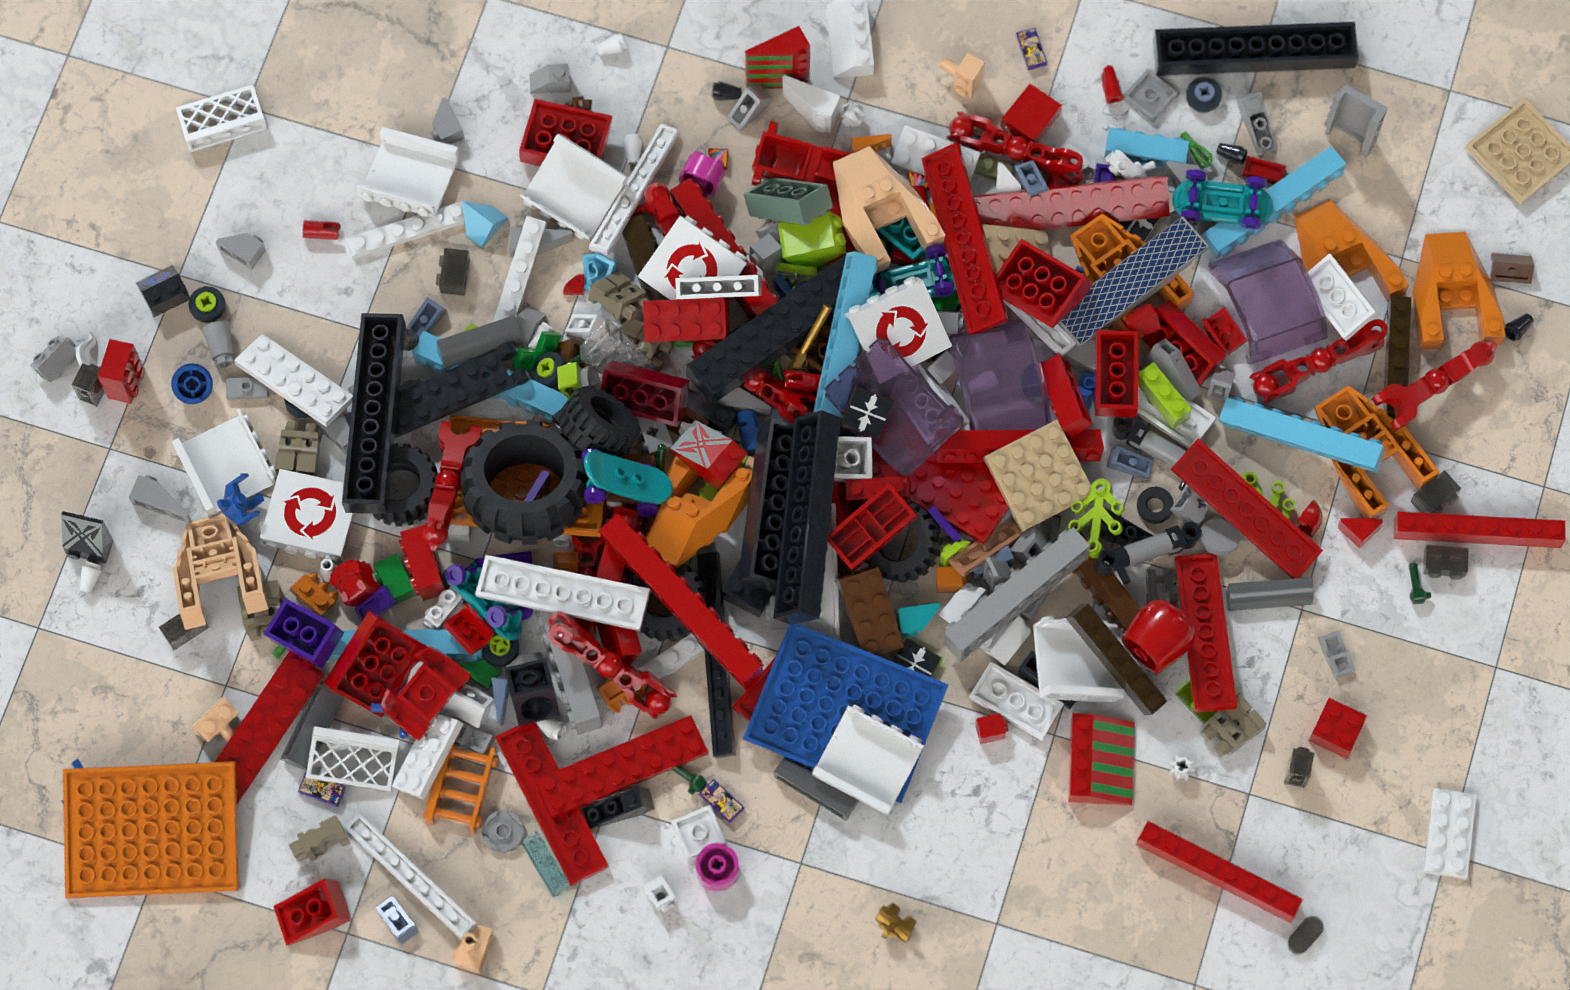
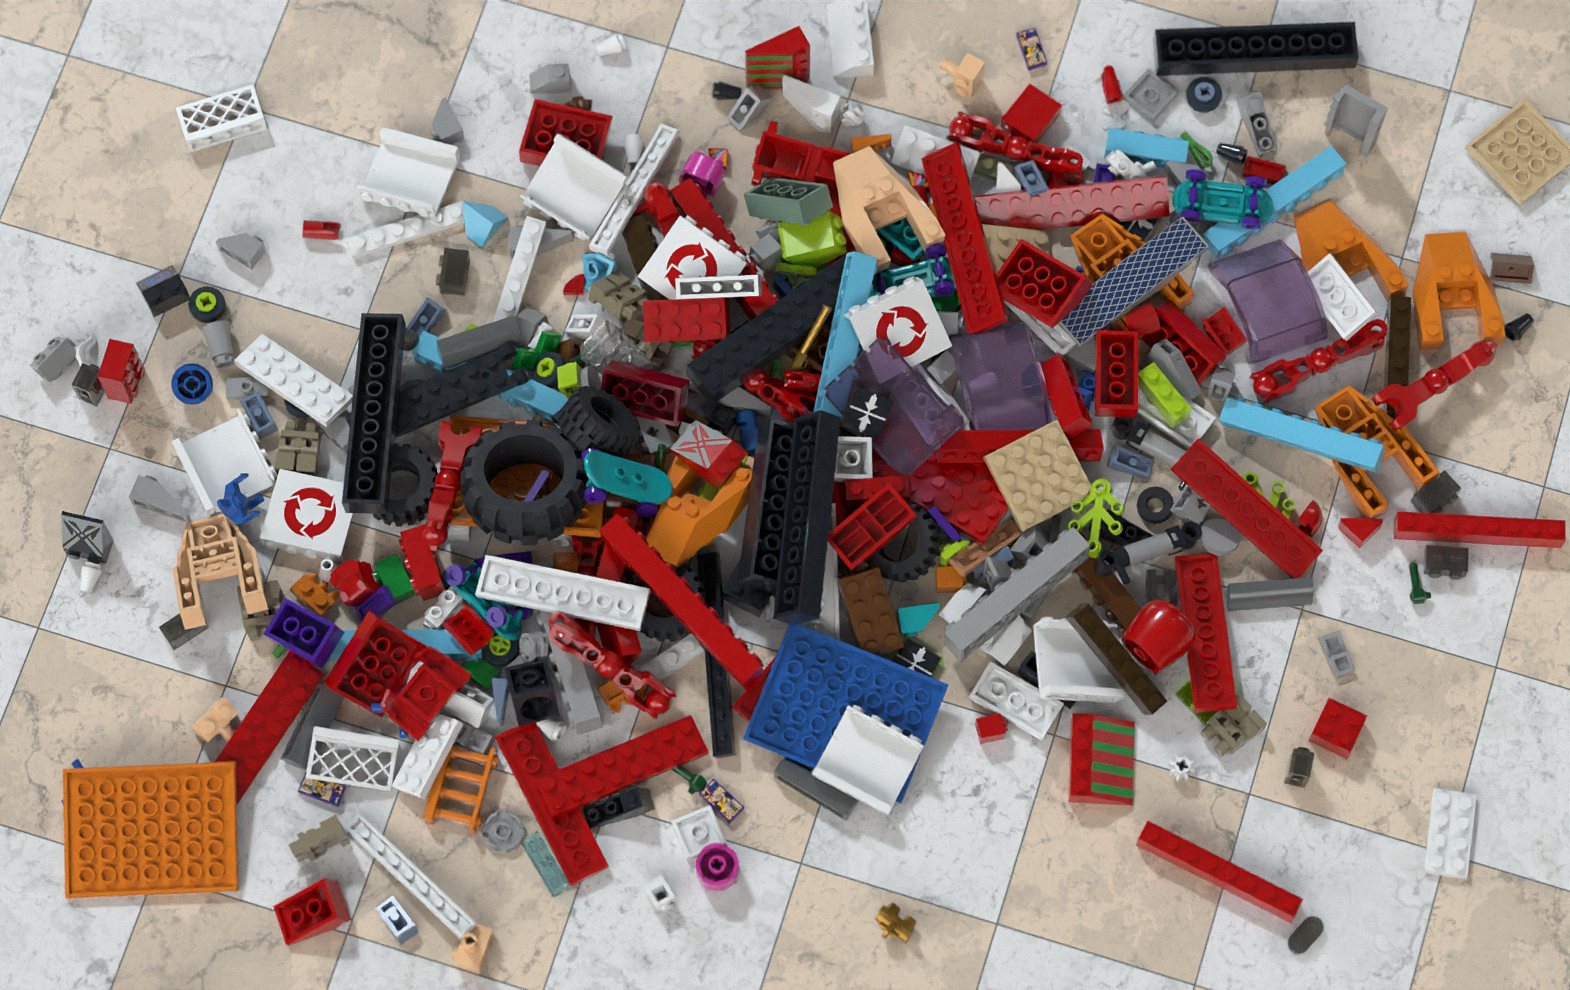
(259, 415): none -> sand blue slope
(533, 646): none -> light grey wheel

